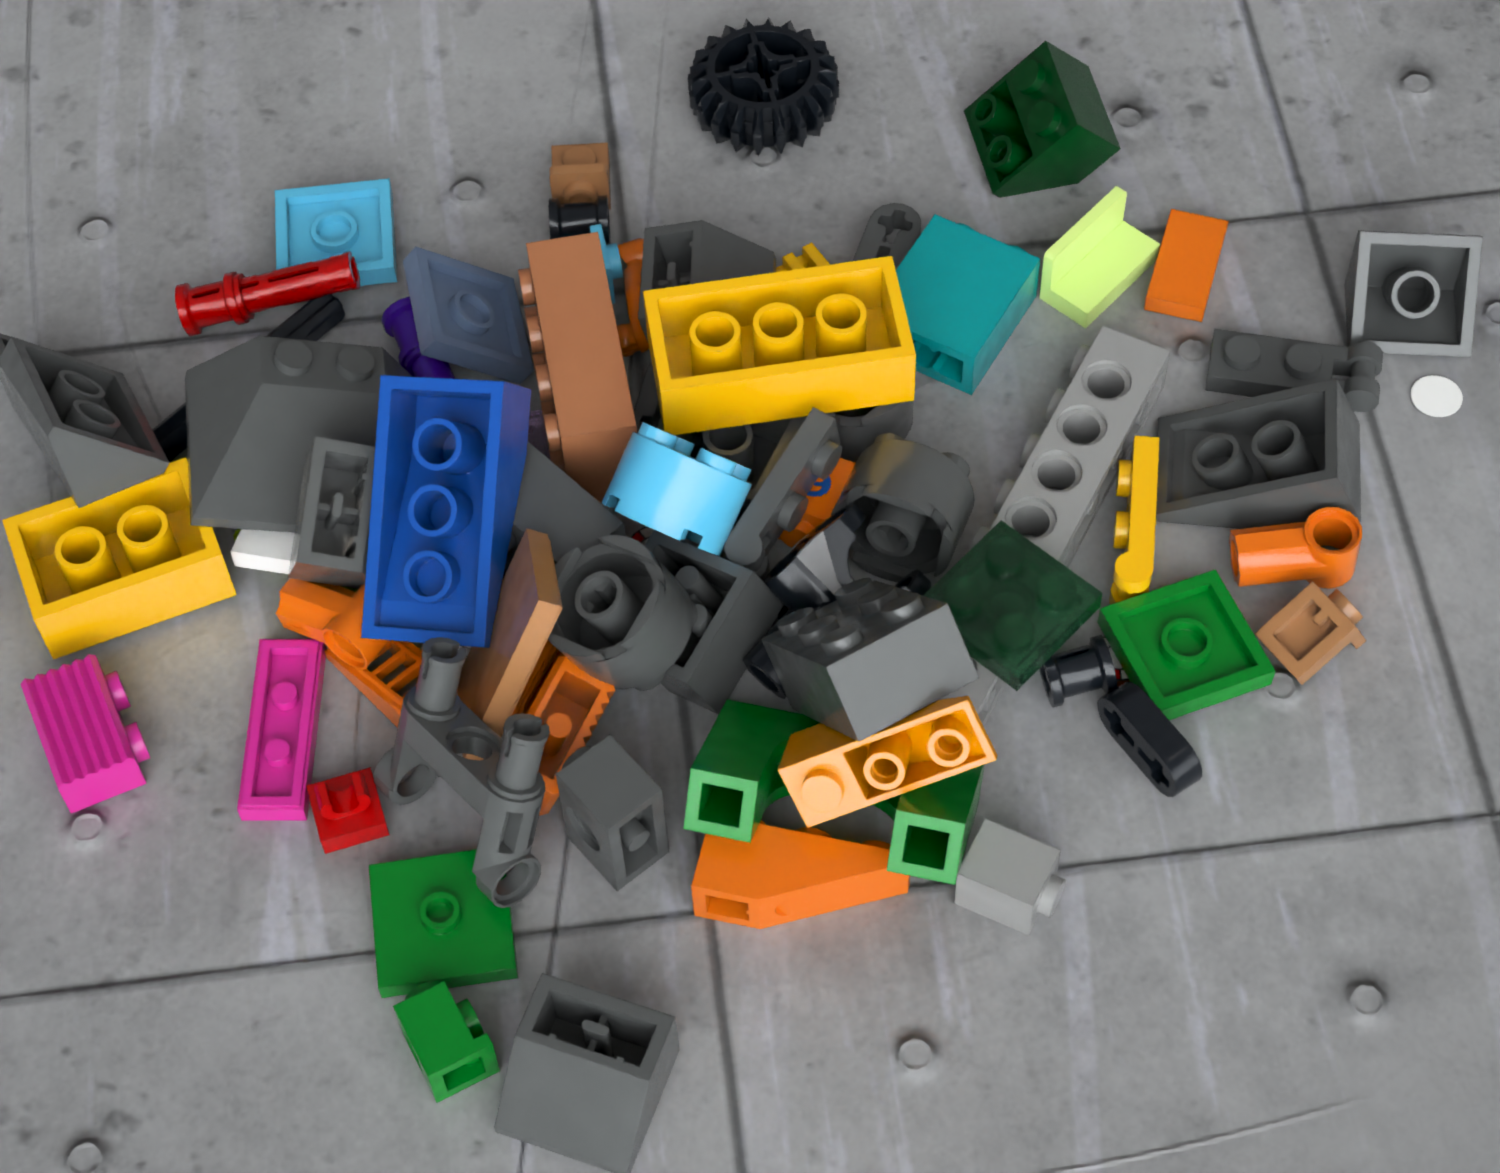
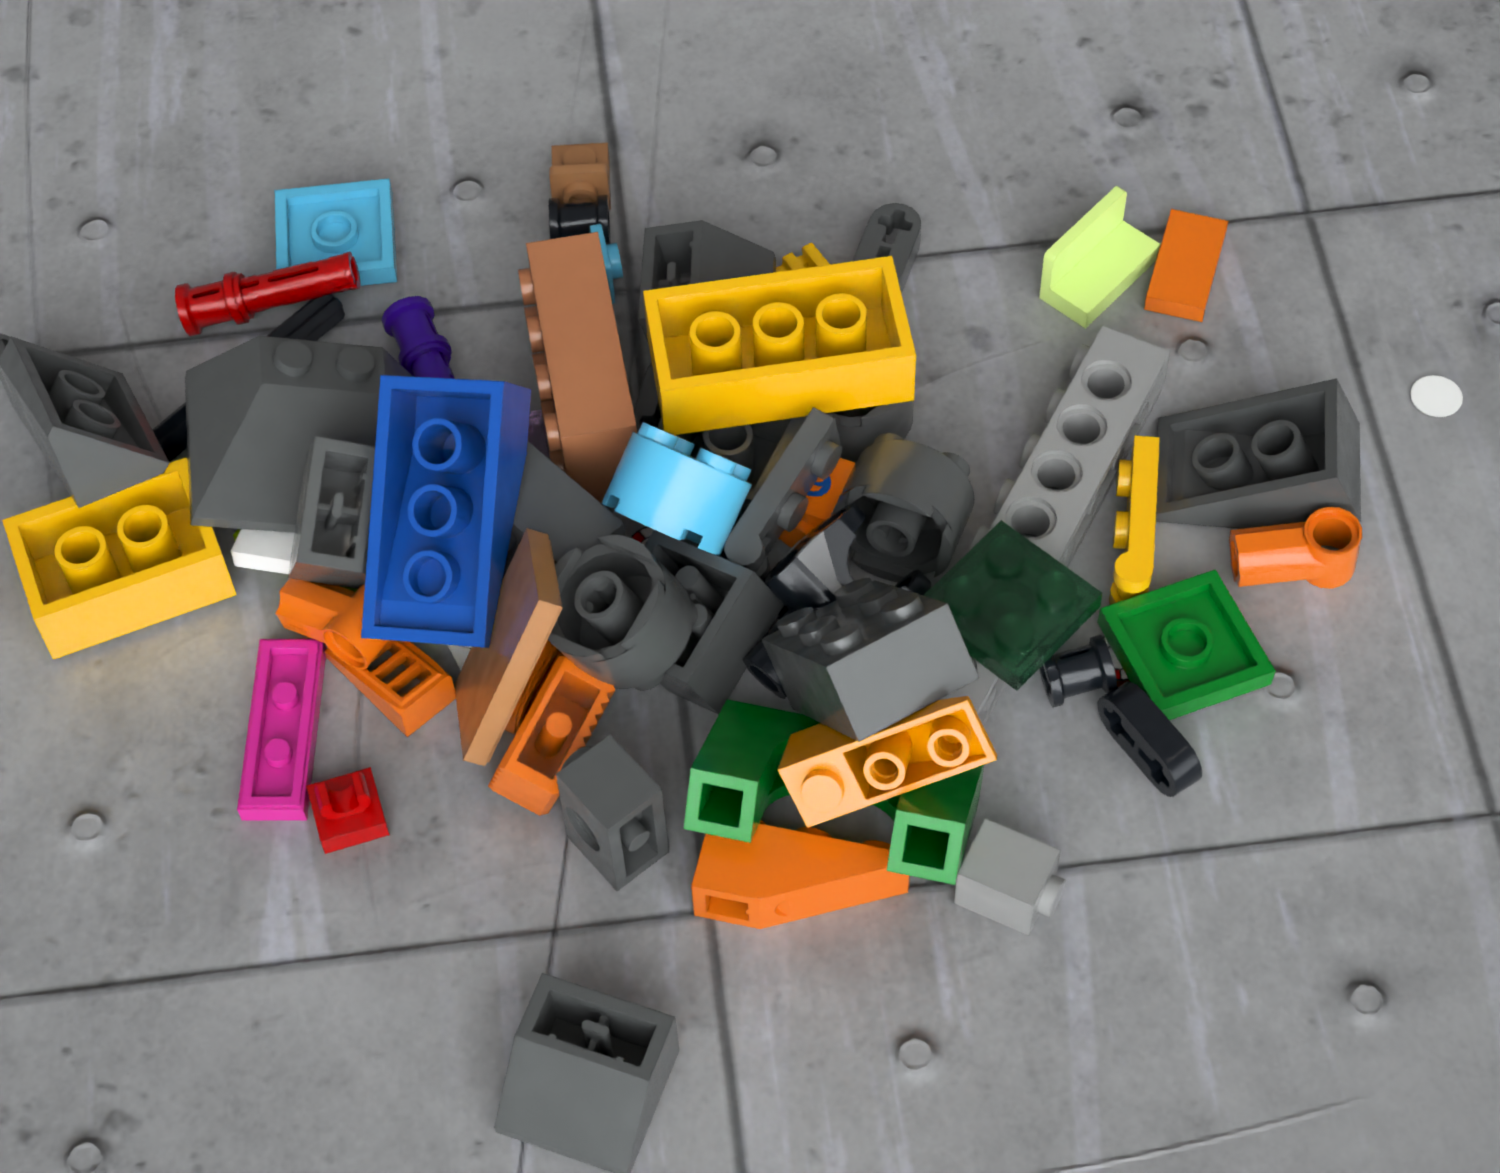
(84, 733): dark pink brick -> none
(437, 925): green plate -> none
(445, 1039): green brick -> none
(467, 315): sand blue plate -> none
(500, 788): dark grey connector -> none
(631, 334): orange arm -> none
(763, 86): black gear -> none
(963, 299): teal brick -> none
(1041, 125): dark green slope -> none
(1267, 364): dark grey plate -> none
(1311, 631): medium nougat bracket -> none
(1413, 292): dark grey slope -> none

